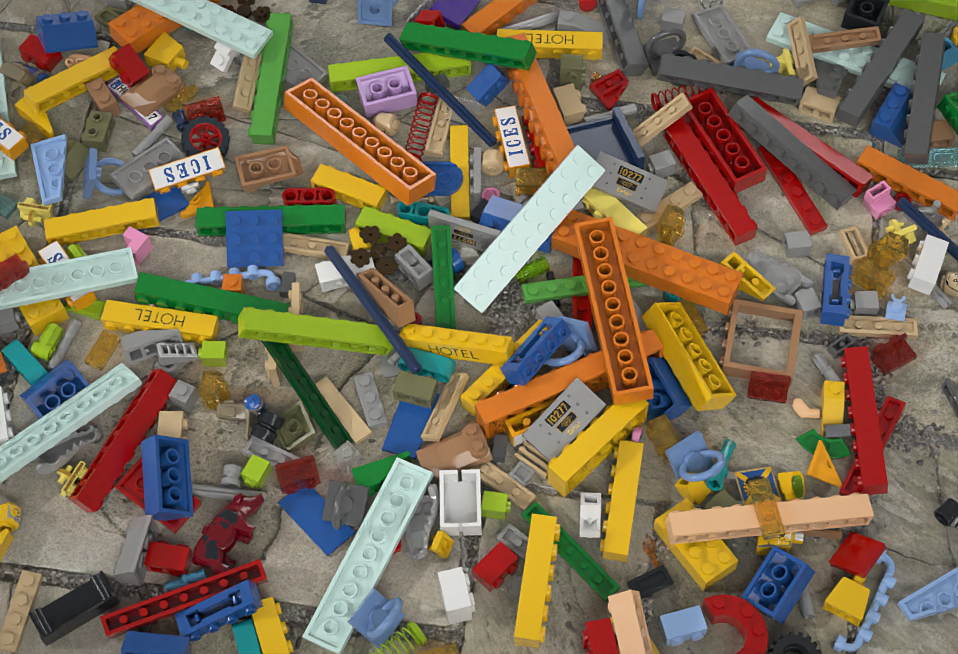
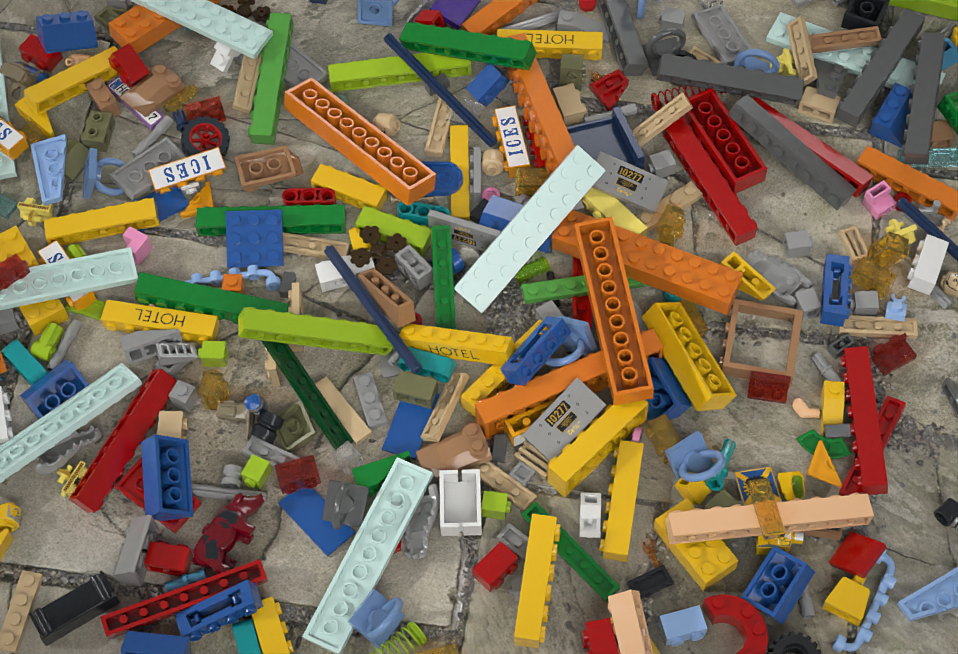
(102, 350): clear yellow plate -> none
(166, 52): yellow torso -> none
(386, 91): lavender slope -> none
(414, 120): red piece -> none
(441, 544): yellow tile -> none
(456, 595): white brick -> none
(794, 193): red plate -> none

